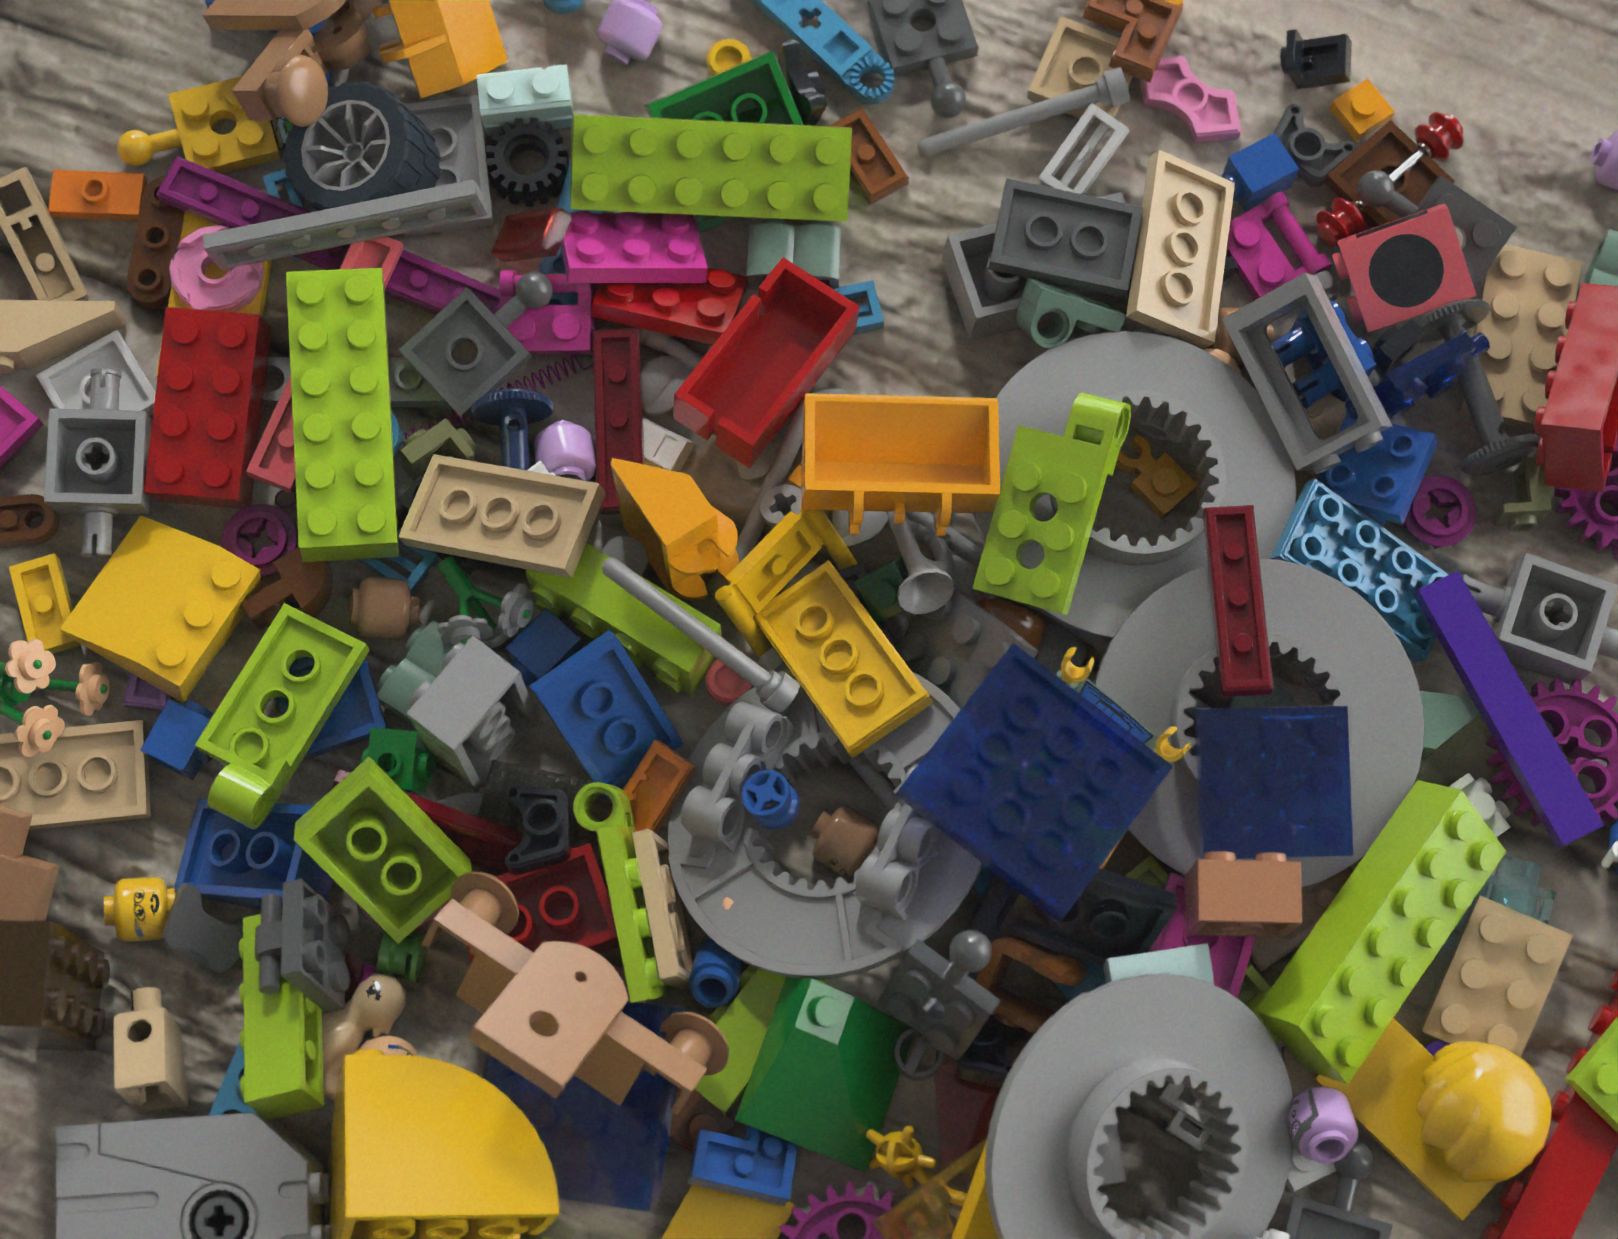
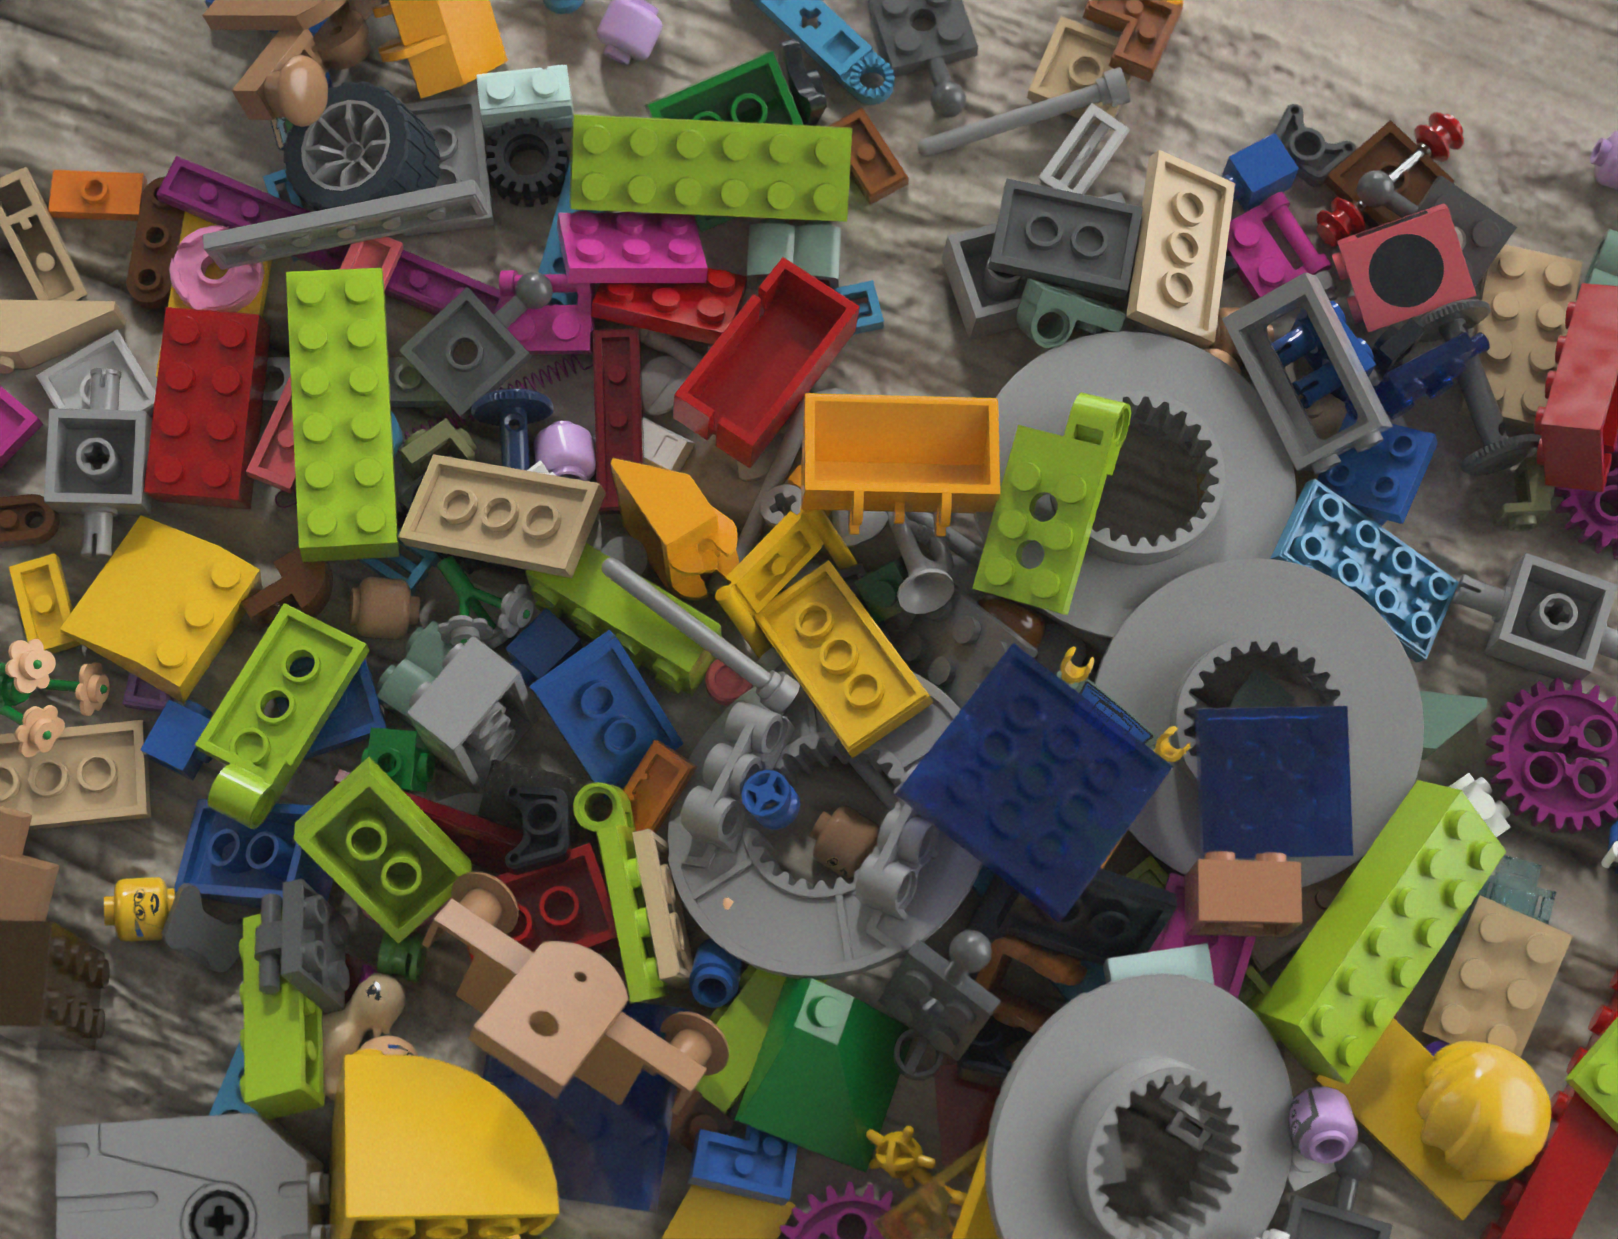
(149, 1055): tan torso -> none
(195, 114): yellow plate -> none
(250, 523): magenta gear -> none
(531, 235): clear red tile -> none
(726, 54): yellow tile -> none
(1158, 482): light orange plate -> none
(1206, 111): bright pink tile -> none
(1237, 601): dark red tile -> none
(1316, 60): black bracket -> none
(1361, 110): light orange plate -> none
(1444, 493): magenta gear -> none
(1508, 710): dark purple tile -> none

